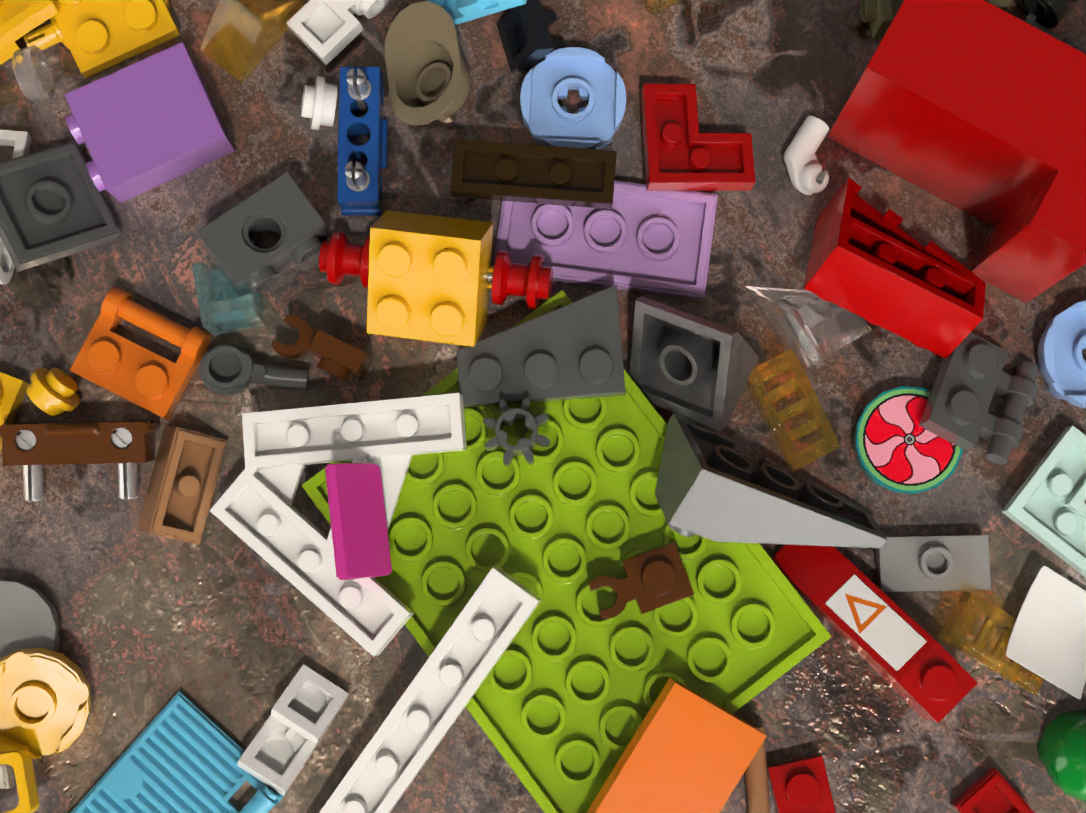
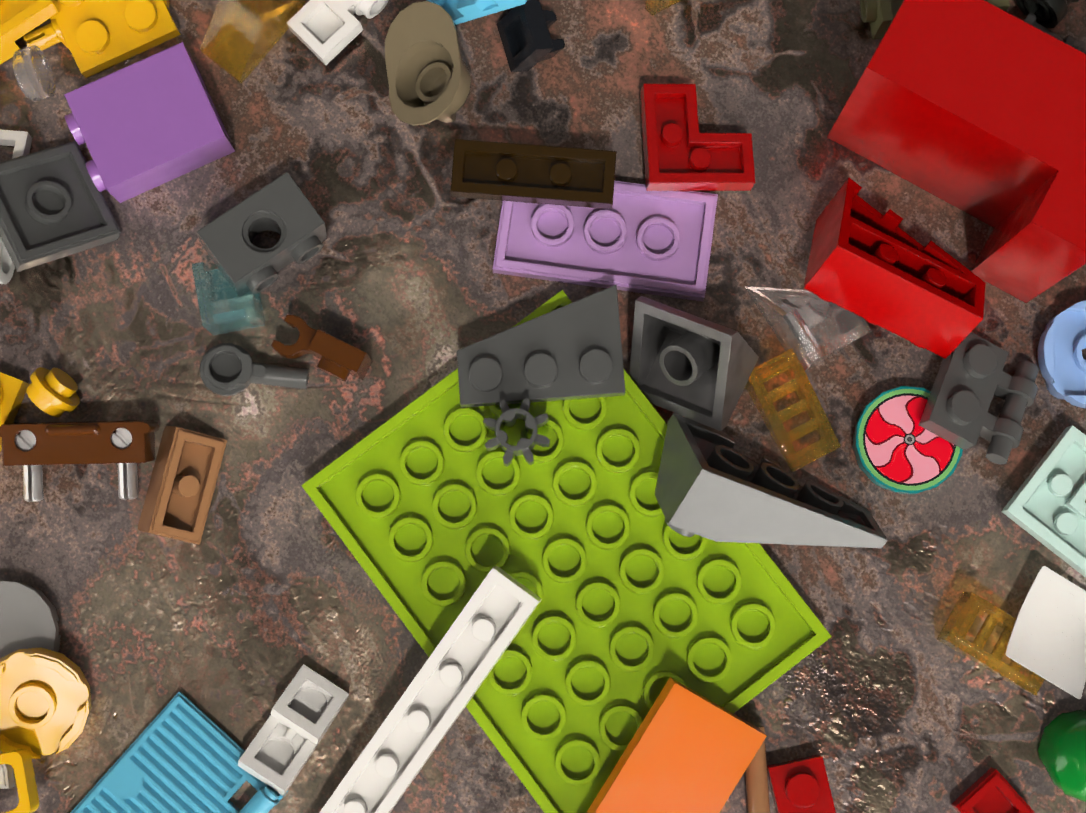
(132, 369): orange plate -> none
(319, 103): white plate -> none
(358, 185): blue piece -> none
(358, 521): dark pink slope -> none
(361, 432): white plate -> none
(432, 276): yellow brick -> none
(594, 79): light blue plate -> none
(651, 580): reddish brown plate -> none
(801, 158): white arm -> none
(877, 629): red slope -> none
(934, 564): light grey plate -> none

